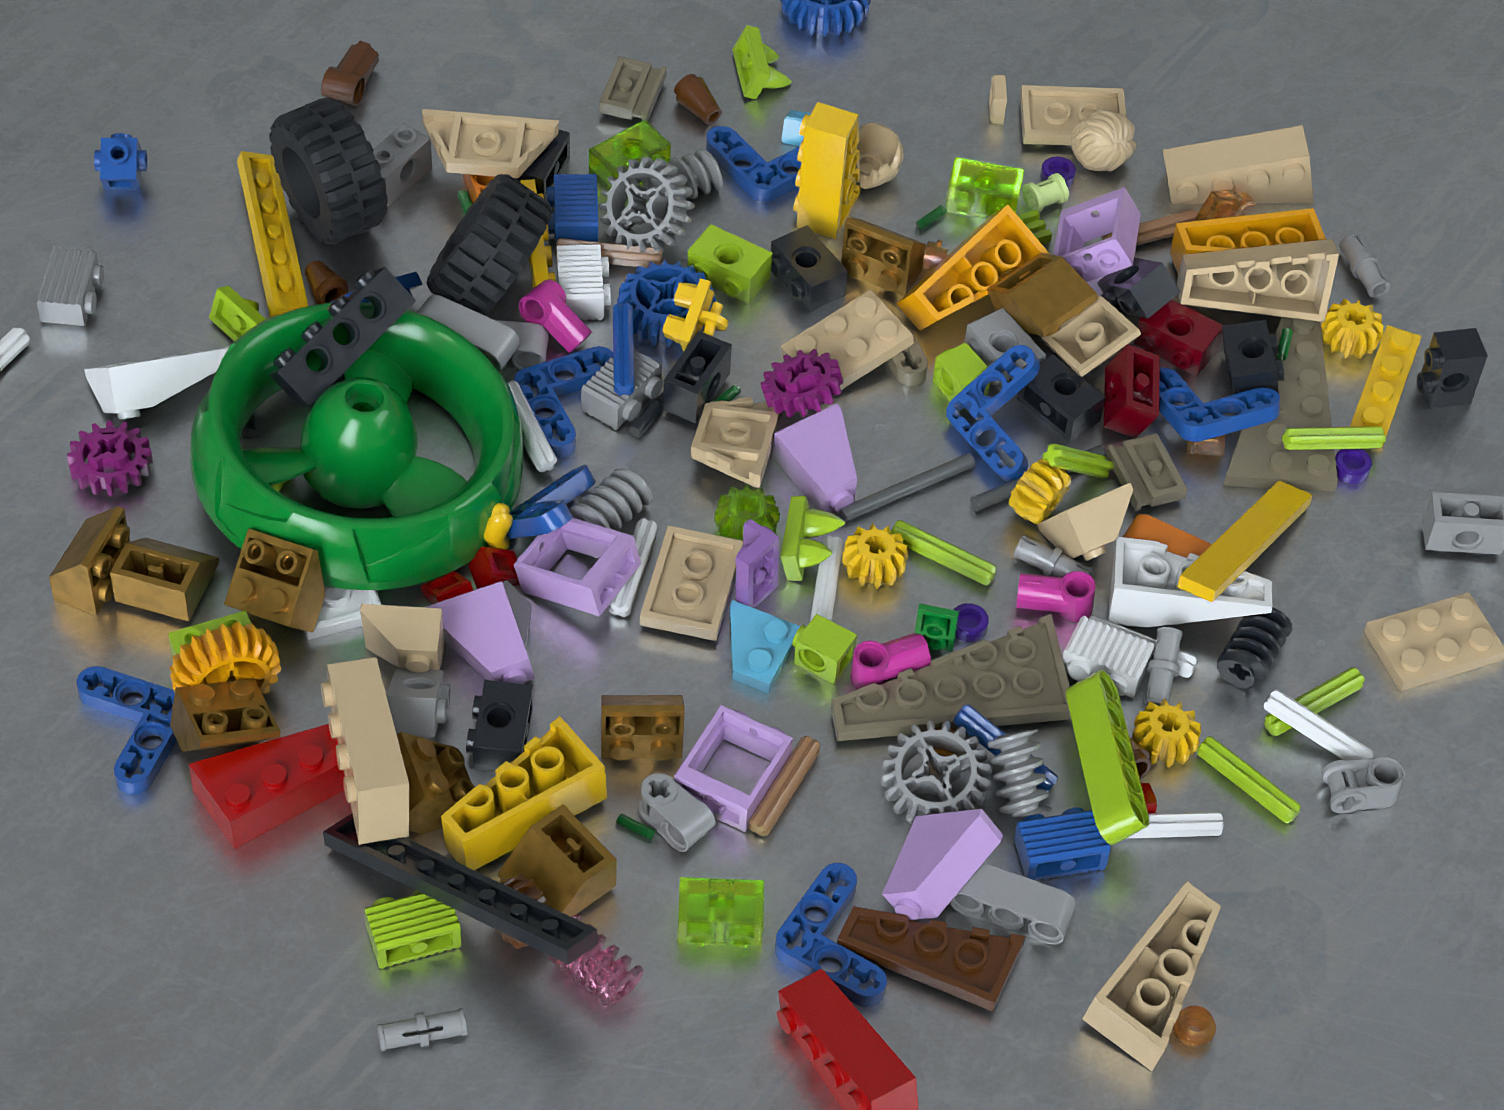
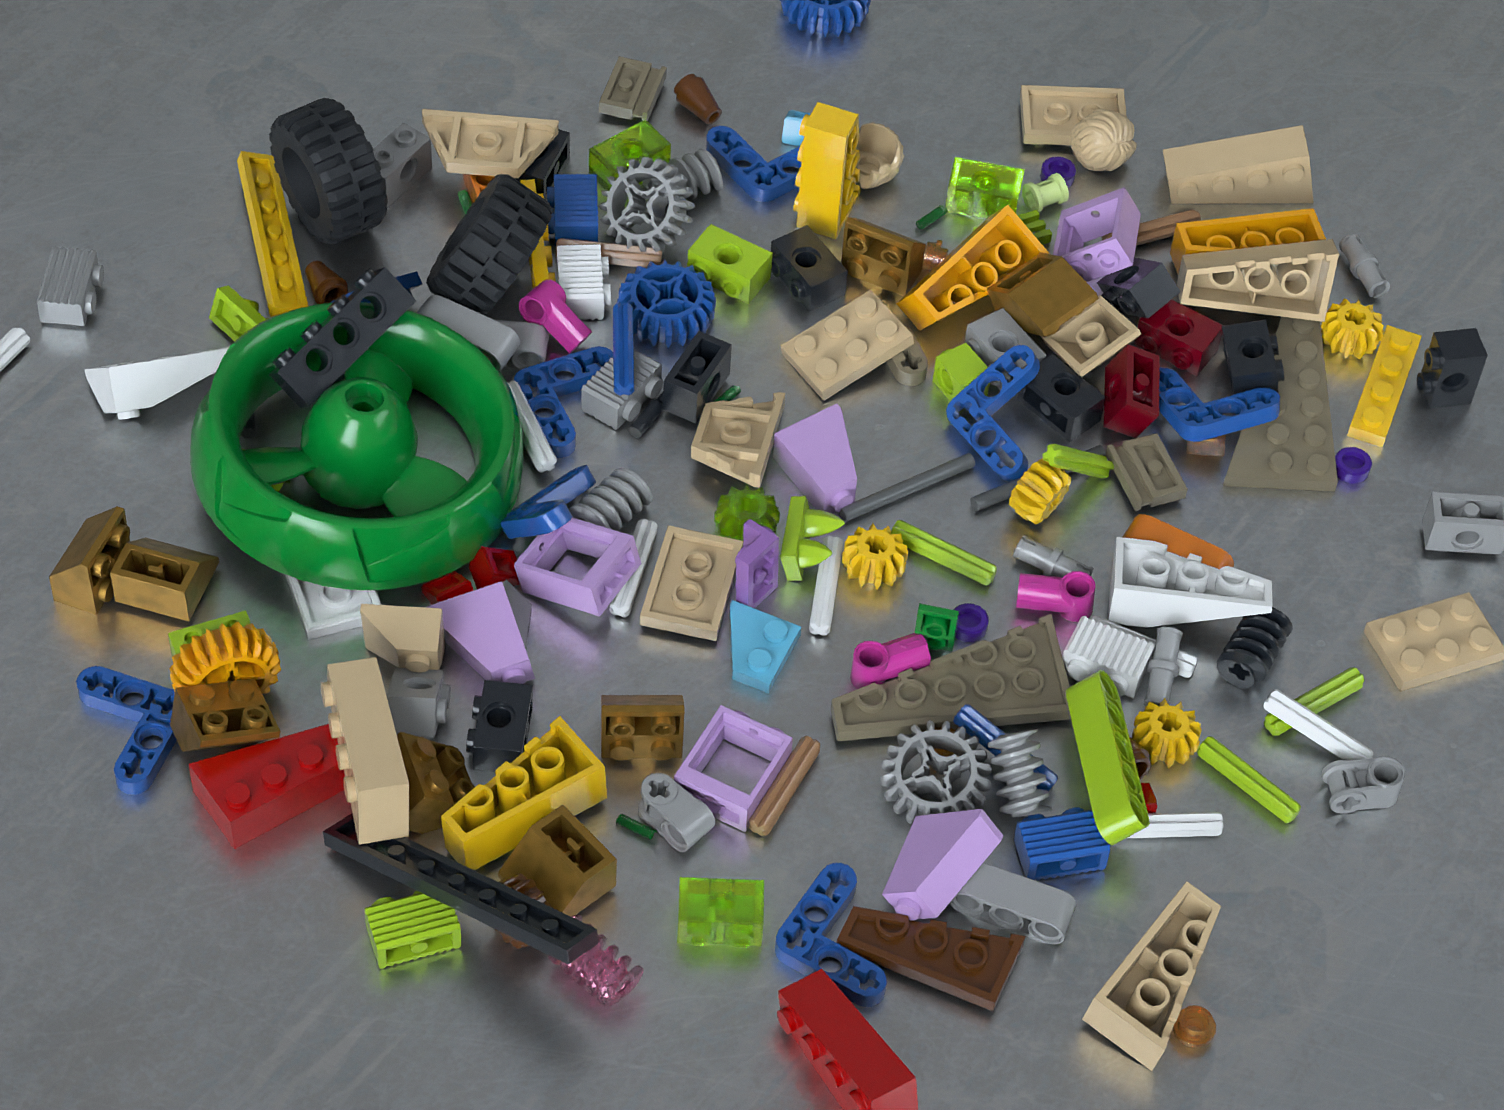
(109, 458): magenta gear -> none
(120, 162): blue brick -> none
(277, 581): pearl gold slope -> none
(348, 79): reddish brown piece -> none
(422, 1029): light grey pin -> none
(498, 527): yellow arm -> none
(698, 301): yellow hips -> none
(752, 64): lime tile -> none
(802, 383): magenta gear -> none
(824, 648): lime brick -> none
(997, 99): tan tile -> none
(1089, 525): tan slope -> none
(1224, 205): clear orange plate -> none
(1244, 541): yellow tile -> none
(1284, 344): green leg -> none
(1333, 438): lime axle -> none

